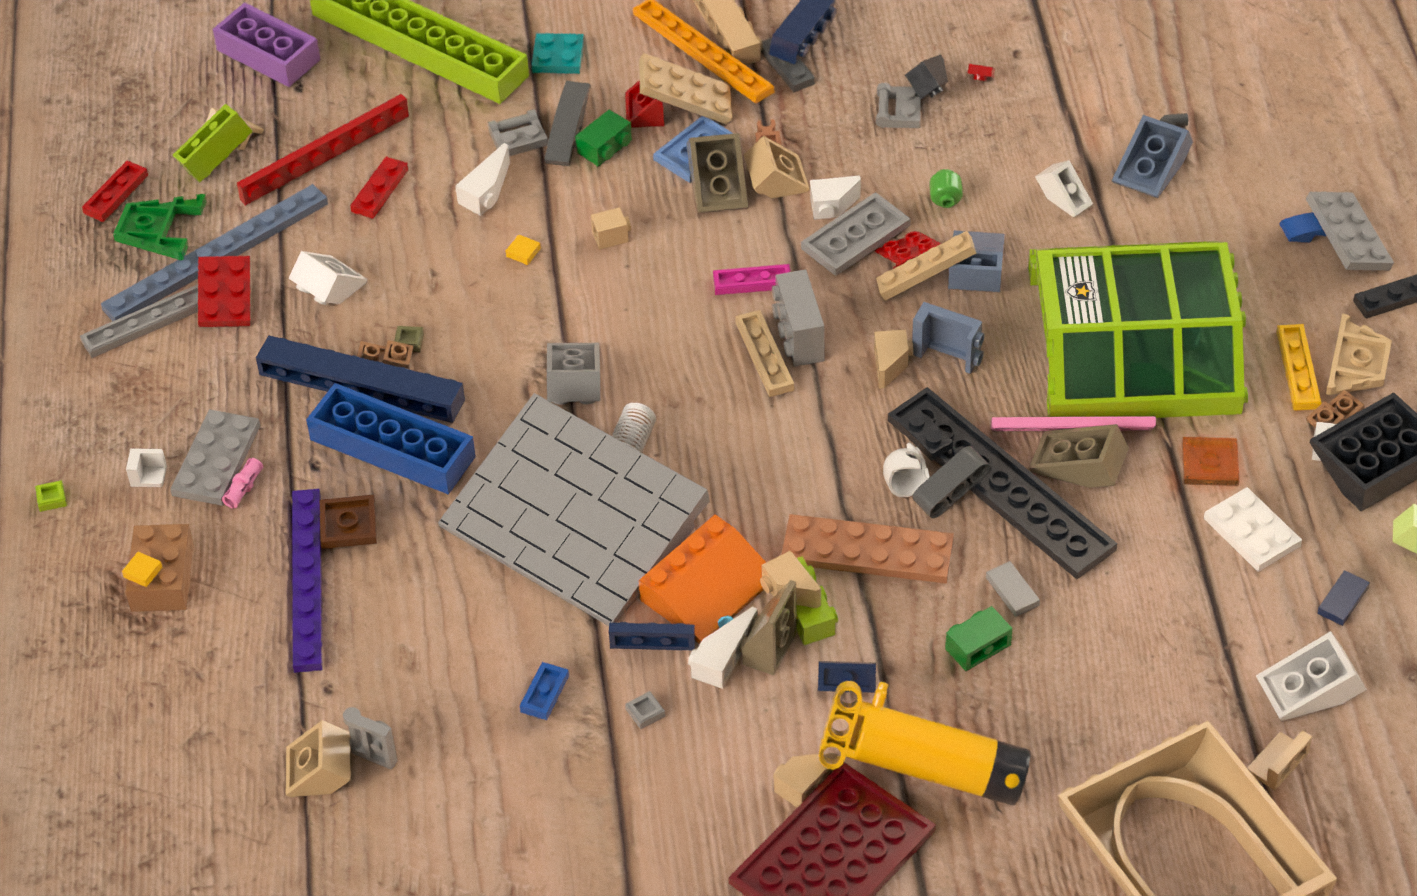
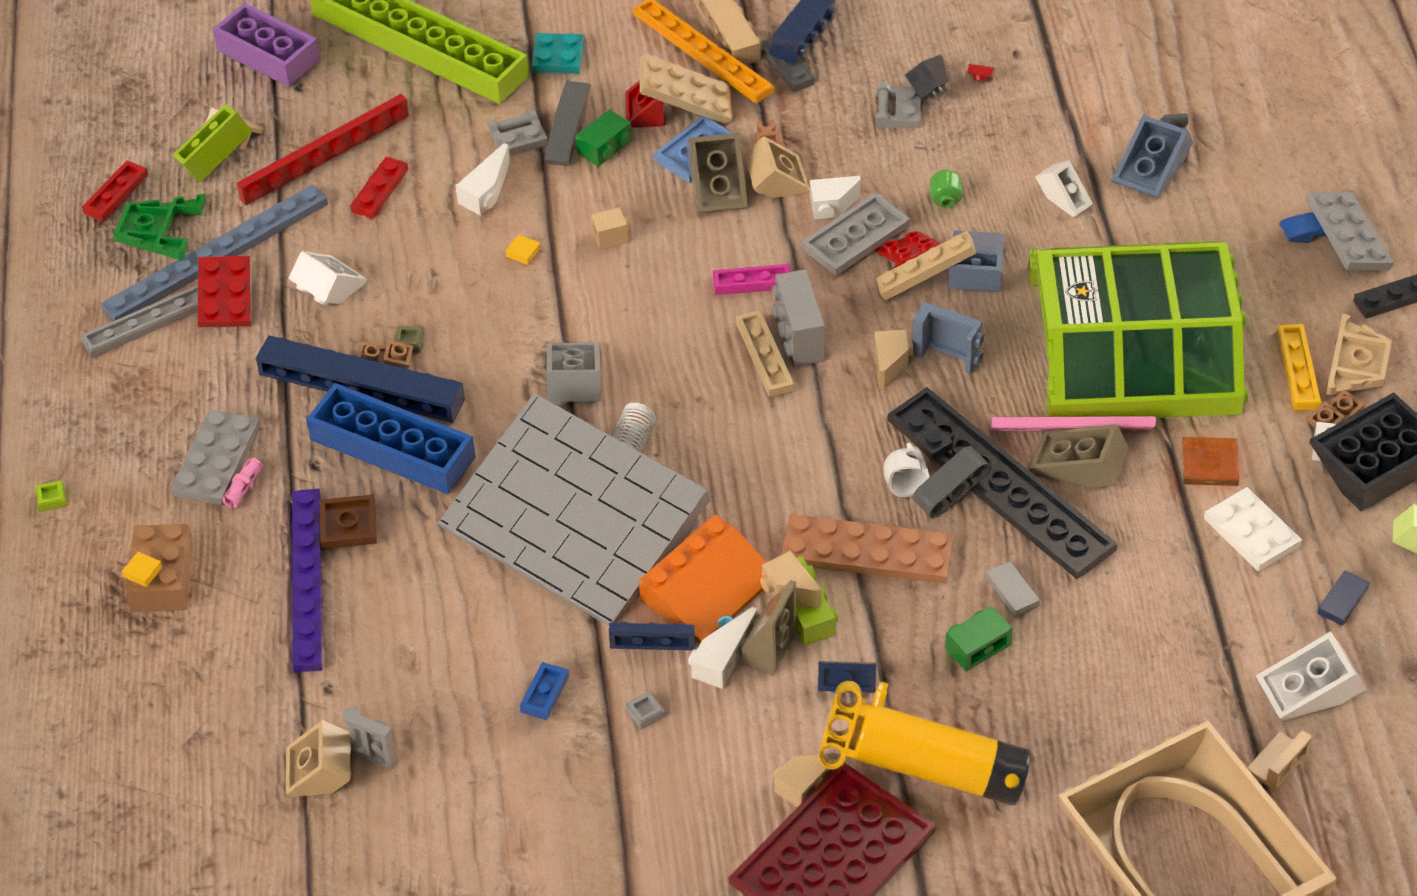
(146, 467): white panel -> none

